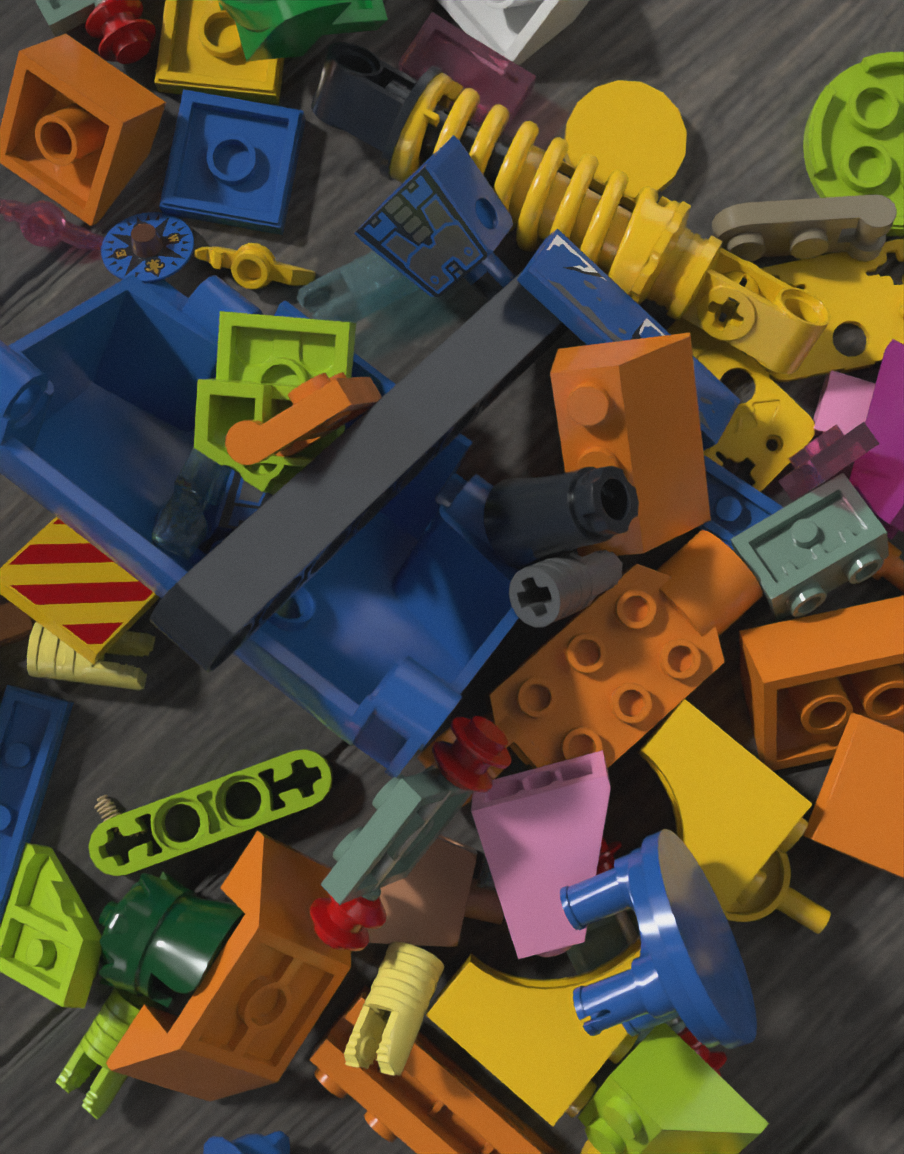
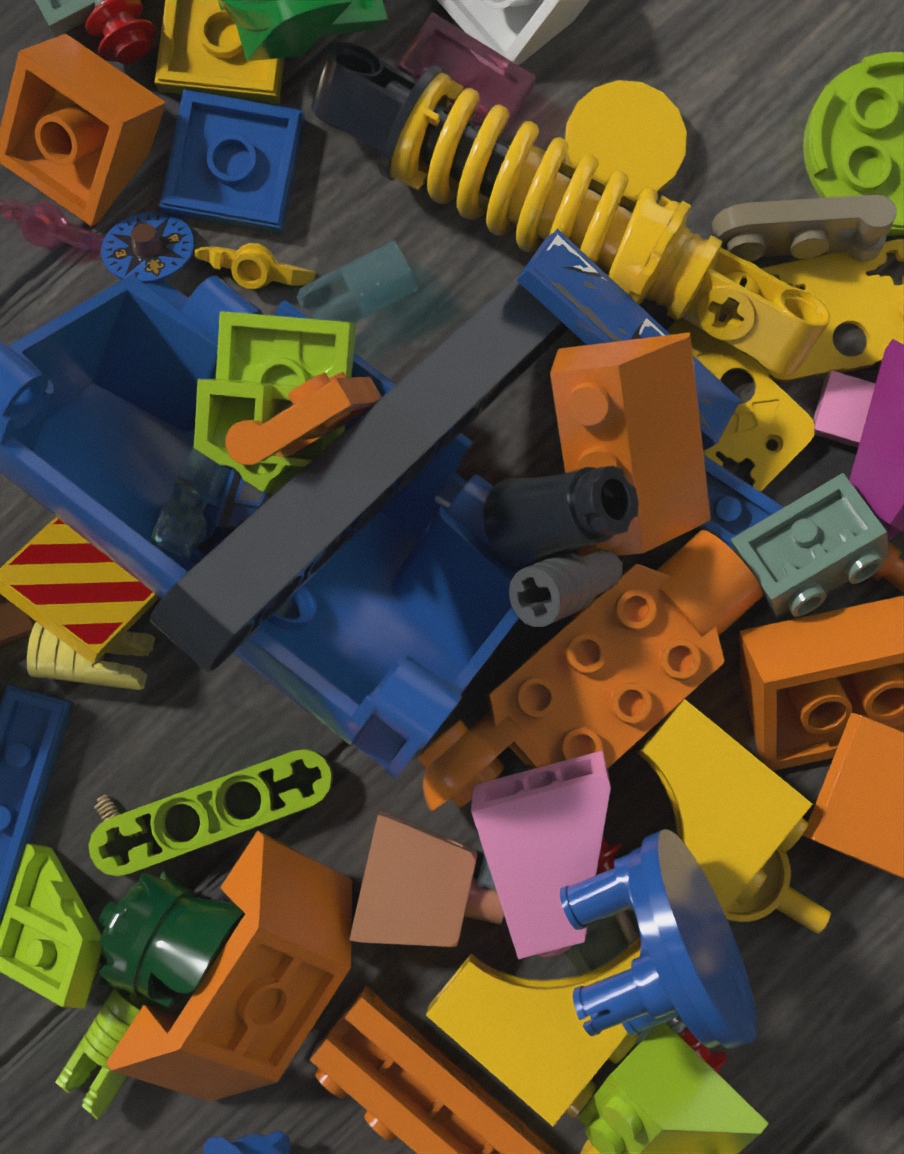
(394, 1009): light yellow hinge -> none
(406, 824): plate -> none
(443, 226): torso -> none
(826, 457): clear pink plate -> none

